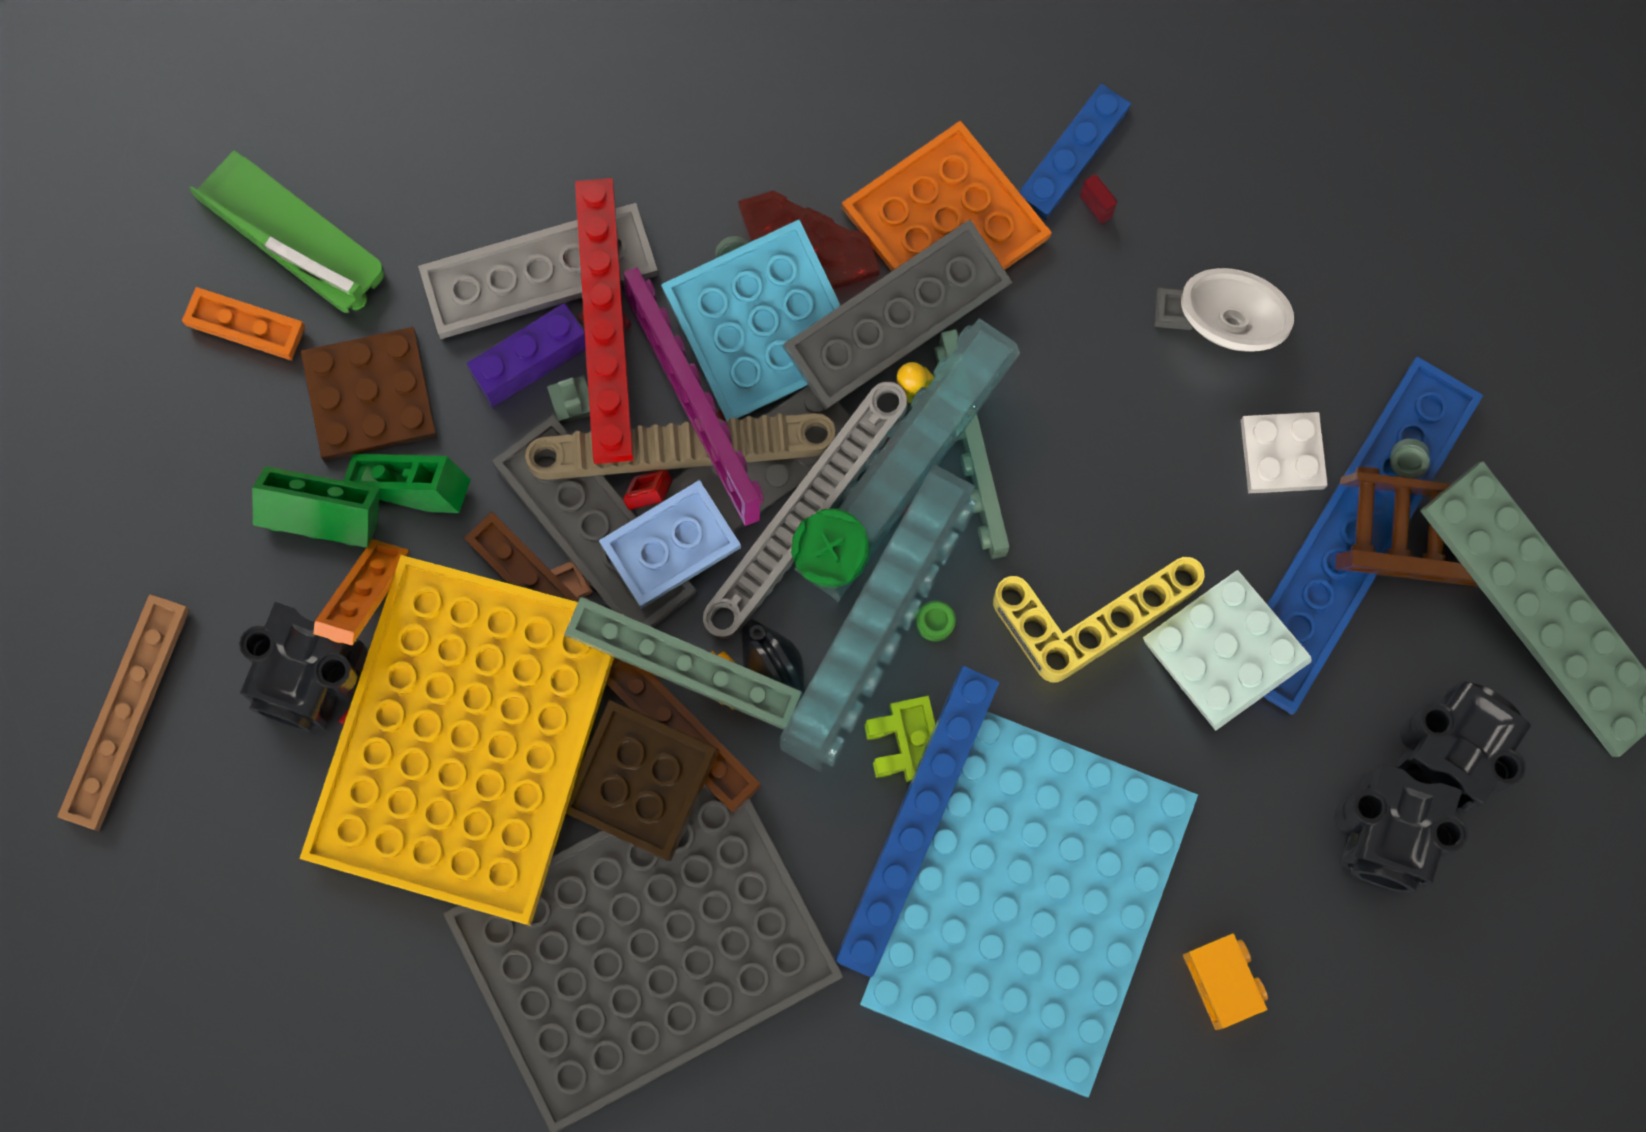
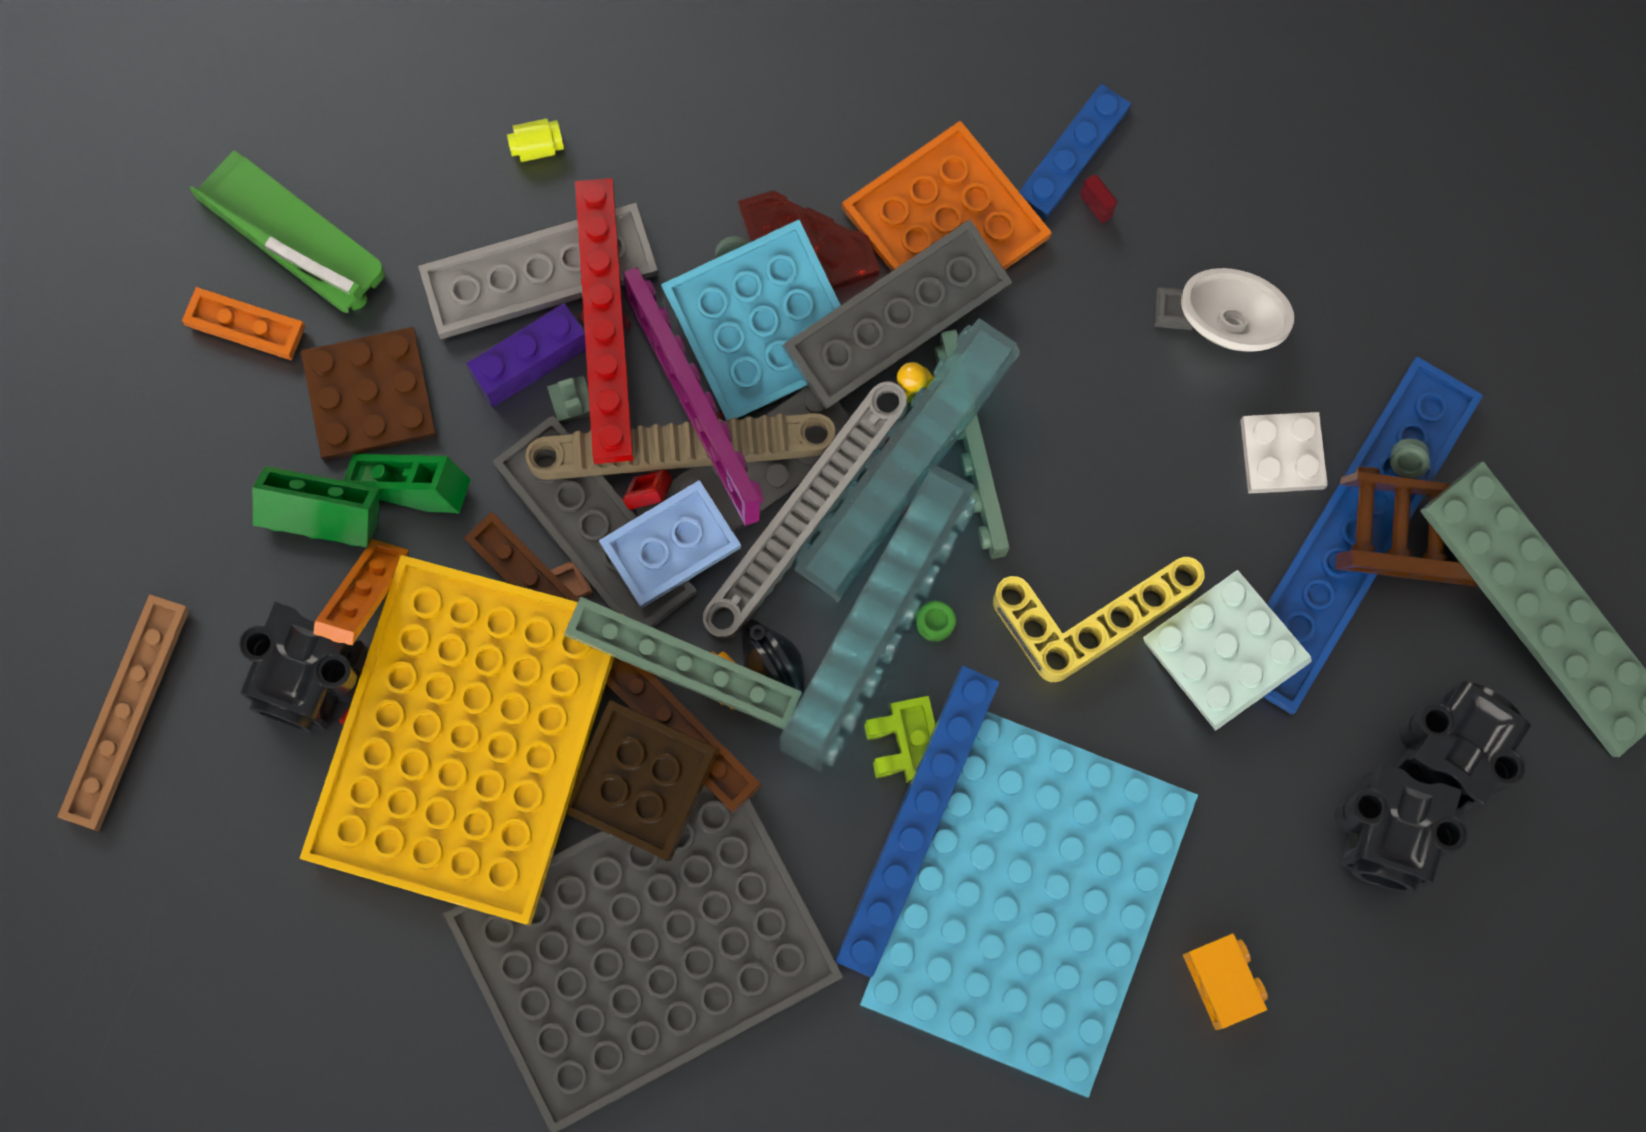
(535, 139): none -> neon yellow brick
(831, 548): green tile -> none

